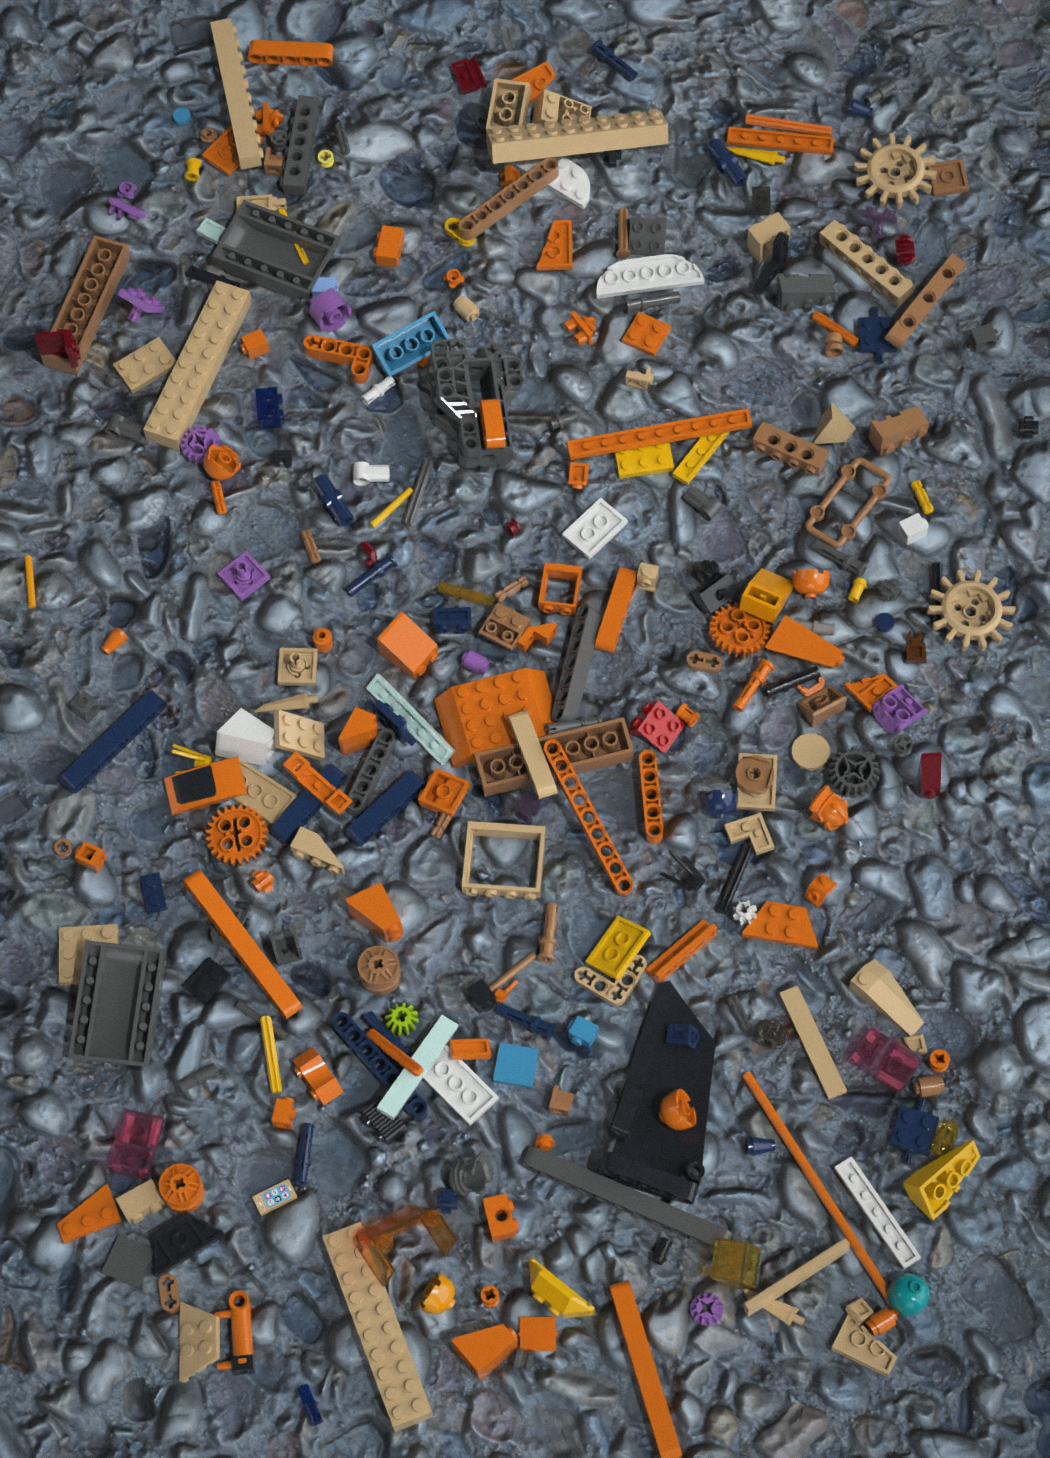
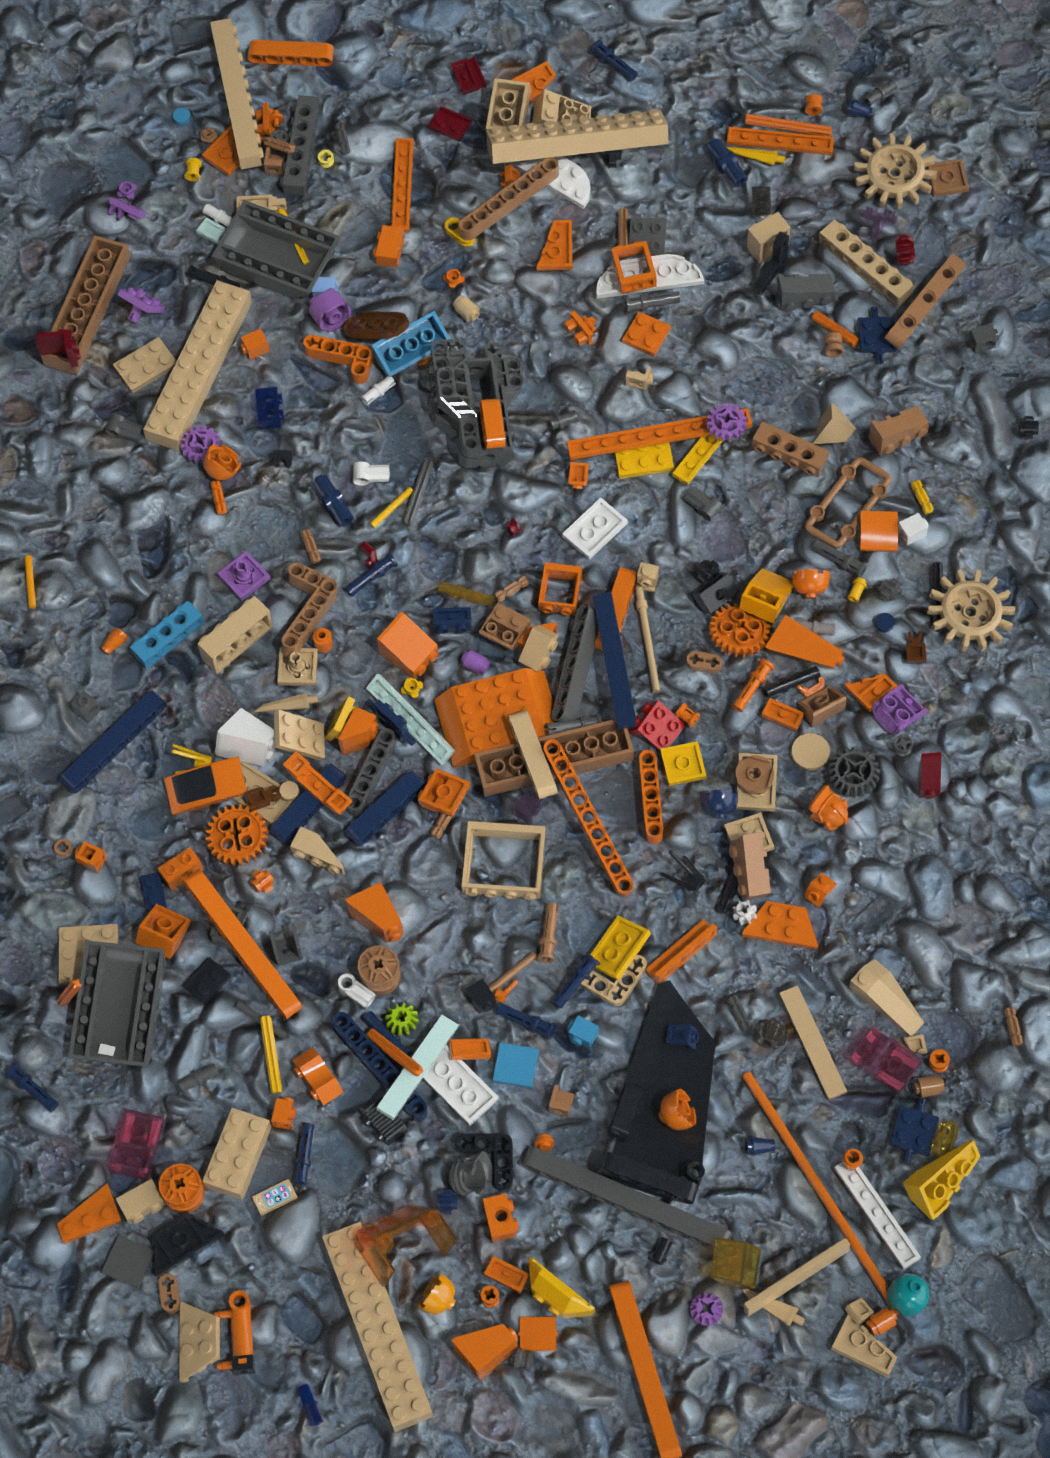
(25, 1081): none -> dark blue pin
(69, 992): none -> orange axle
(106, 1050): none -> white sticker
(162, 930): none -> orange slope
(164, 644): none -> dark azure brick
(179, 868): none -> orange brick
(218, 215): none -> white pin
(235, 634): none -> tan brick
(237, 1154): none -> tan brick
(259, 798): none -> reddish brown plate
(279, 145): none -> medium nougat axle
(289, 791): none -> tan tile
(311, 609): none -> medium nougat beam
(338, 722): none -> yellow plate
(356, 992): none -> white piece
(376, 325): none -> reddish brown tile
(402, 183): none -> orange tile
(411, 682): none -> yellow plate
(450, 124): none -> dark red plate
(493, 1148): none -> black beam
(506, 1274): none -> orange plate
(539, 648): none -> tan brick
(581, 972): none -> dark blue pin
(615, 660): none -> dark blue tile
(639, 281): none -> orange window
(642, 607): none -> tan bar
(683, 763): none -> yellow plate
(718, 419): none -> medium lavender gear
(749, 866): none -> medium nougat wedge
(783, 714): none -> orange plate
(813, 104): none -> orange wheel
(852, 1155): none -> orange cone
(878, 531): none -> orange slope
(1013, 1026): none -> medium nougat axle

